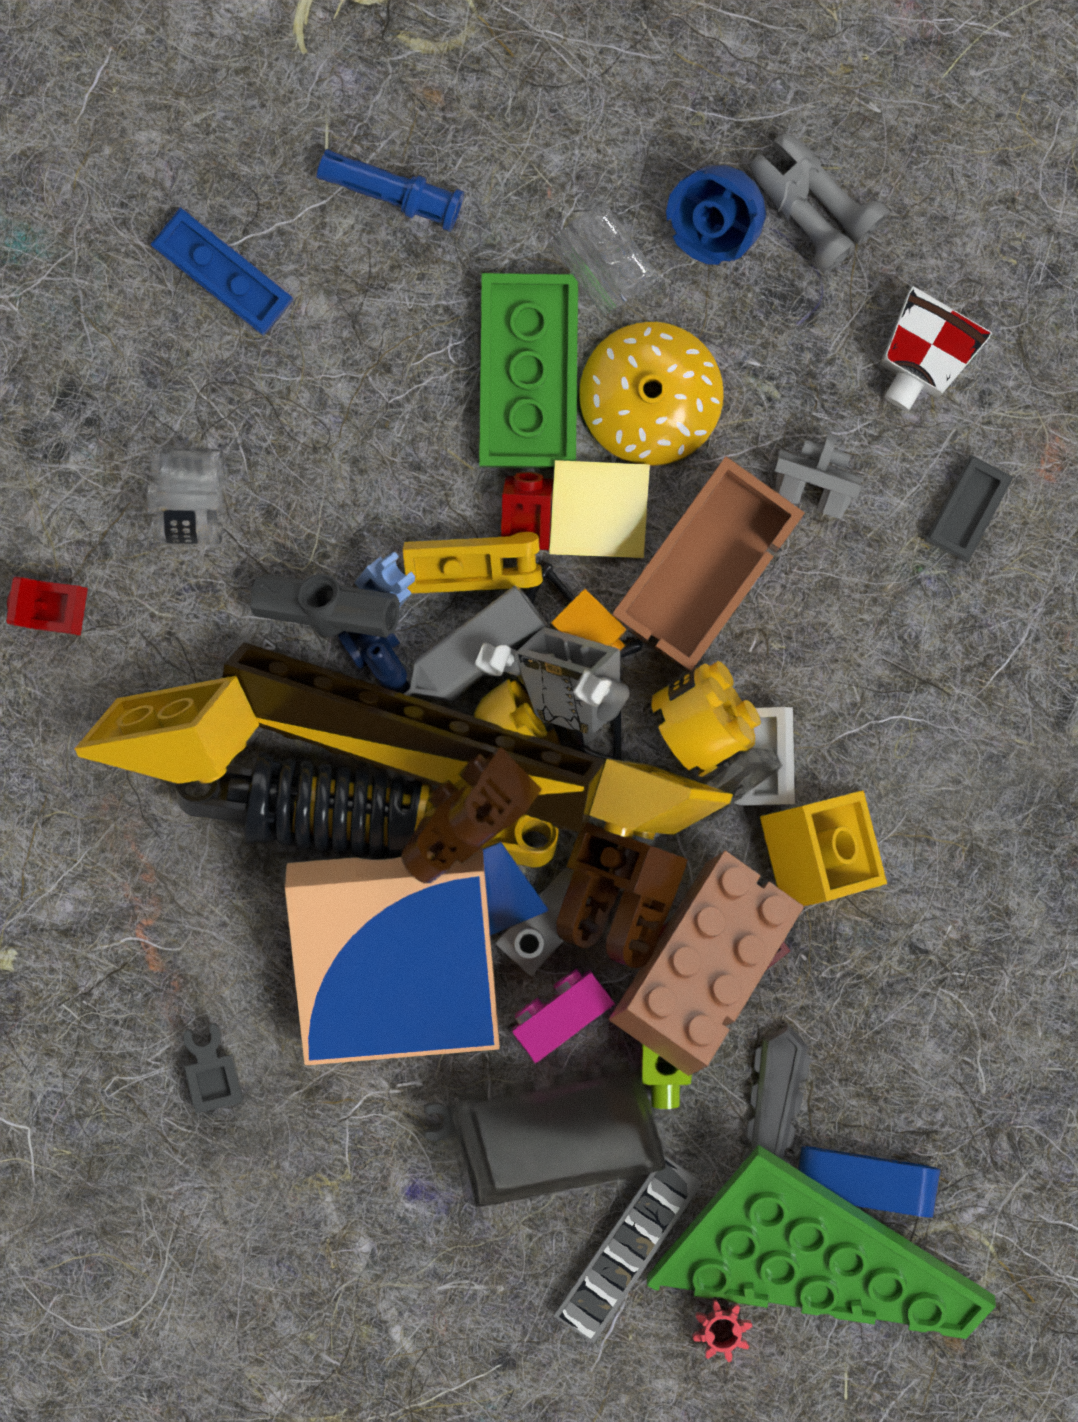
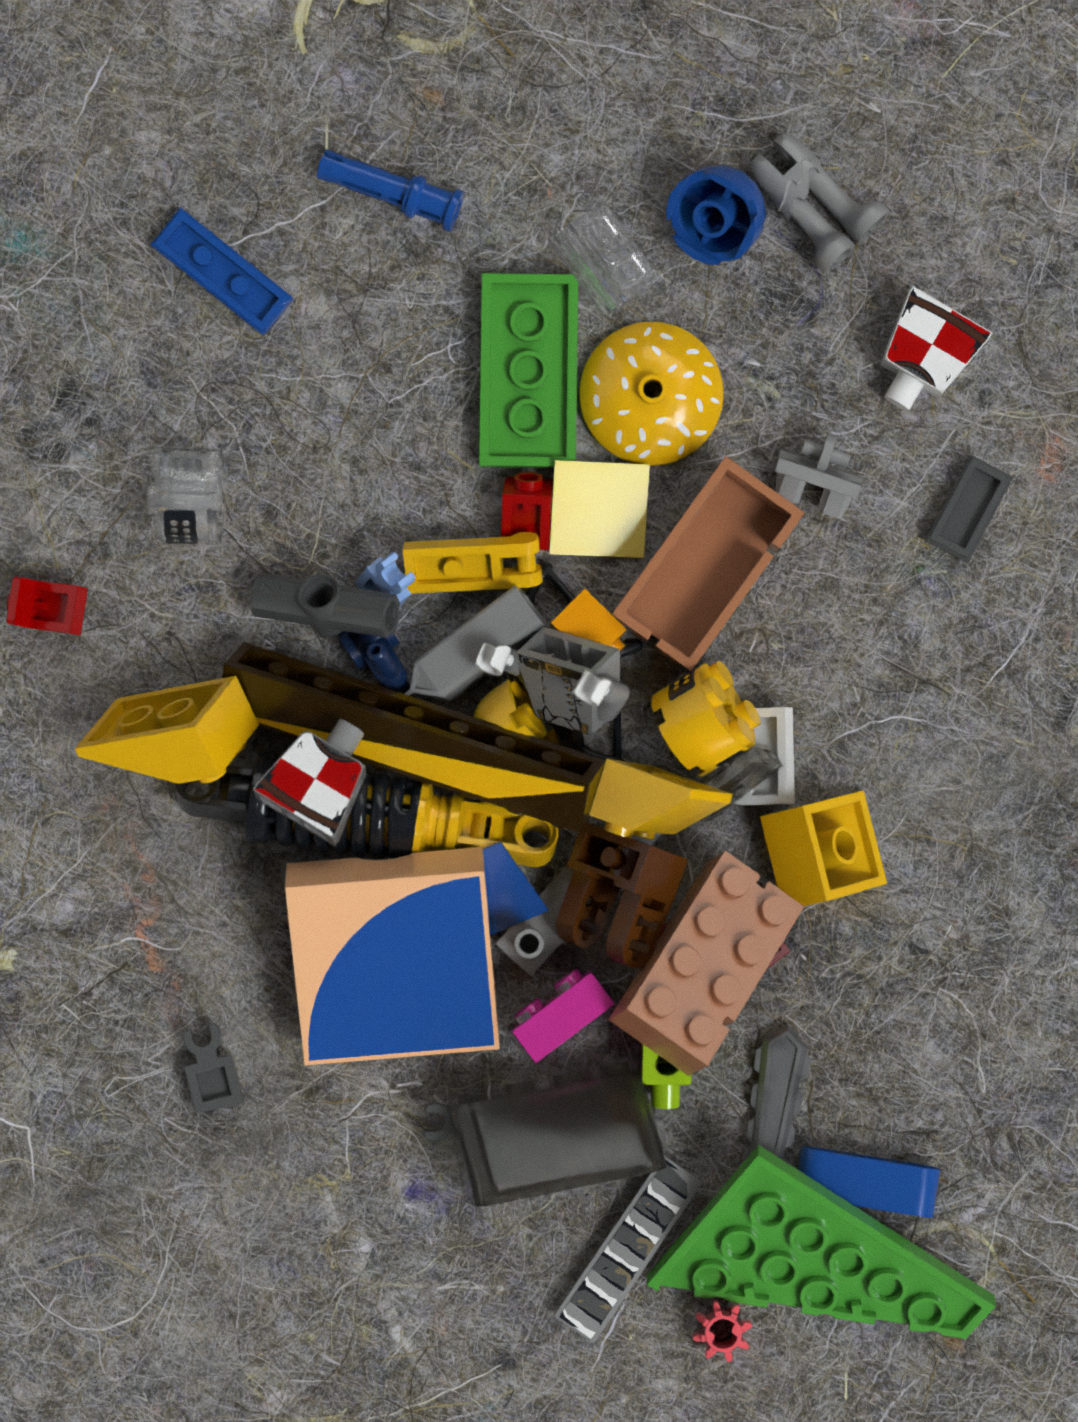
(316, 781): none -> torso
(468, 814): reddish brown brick -> none

